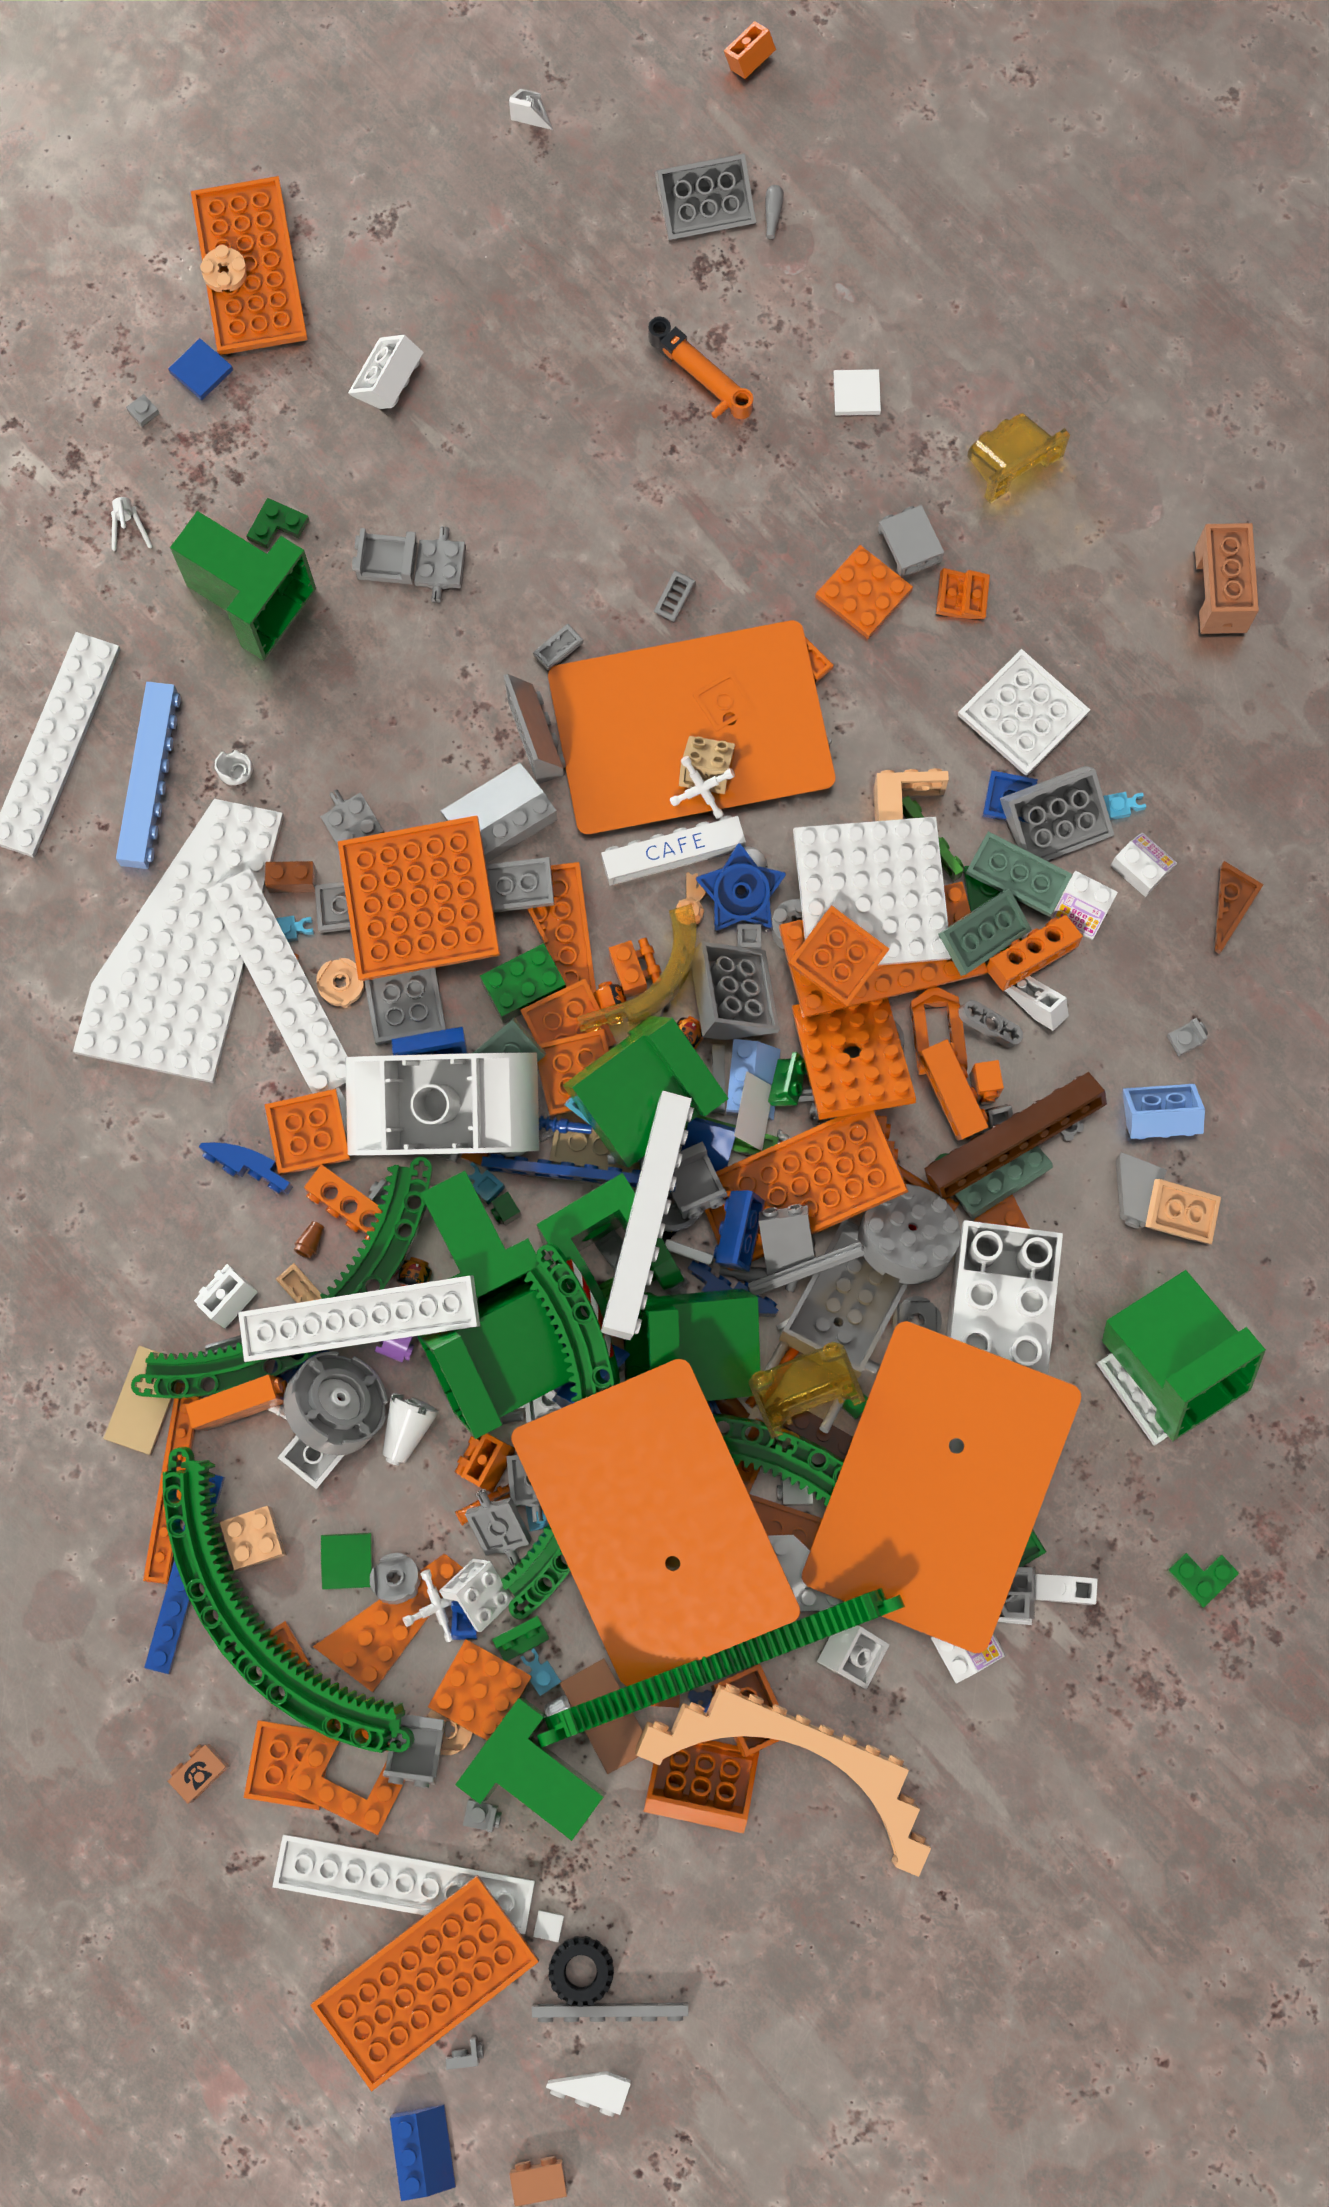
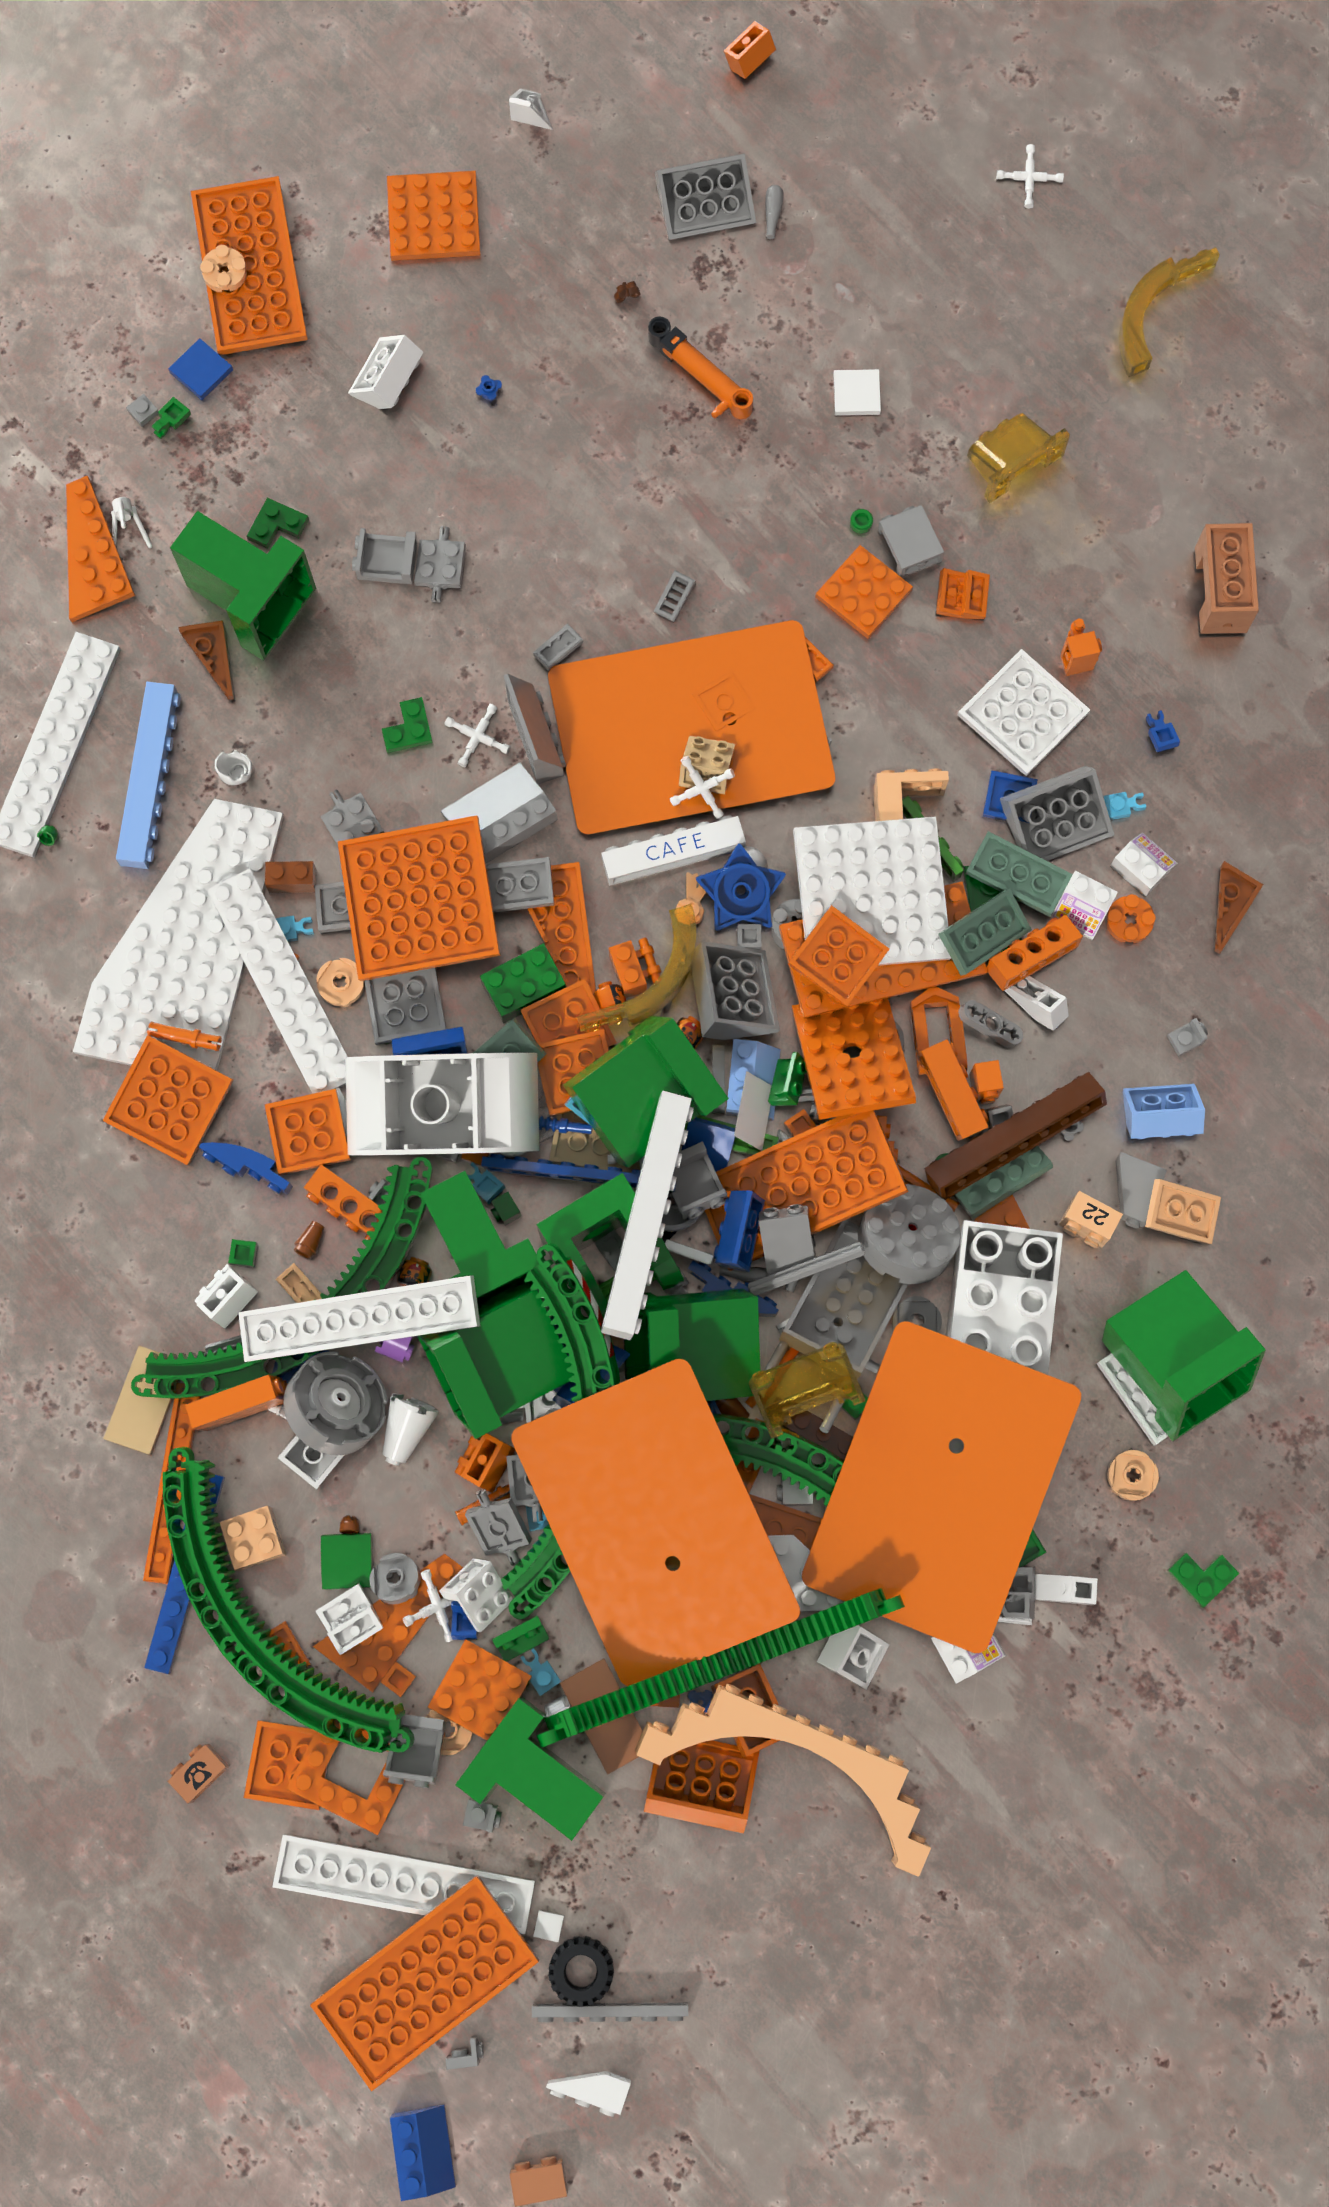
(46, 832): none -> green hinge
(94, 564): none -> orange wing
(168, 1100): none -> orange plate
(171, 414): none -> green plate
(193, 1038): none -> orange pin
(210, 647): none -> dark orange wing
(242, 1253): none -> green plate
(349, 1525): none -> dark orange hinge
(349, 1619): none -> white slope
(398, 1679): none -> orange plate
(413, 732): none -> green plate
(433, 215): none -> orange plate
(477, 735): none -> white piece
(489, 394): none -> blue plate
(626, 290): none -> reddish brown piece
(799, 1123): none -> orange plate
(861, 521): none -> green tile
(1030, 176): none -> white piece
(1080, 649): none -> orange brick
(1090, 1220): none -> light nougat brick
(1132, 343): none -> clear yellow arch
(1143, 917): none -> orange plate
(1143, 1466): none -> light nougat plate
(1161, 734): none -> blue plate

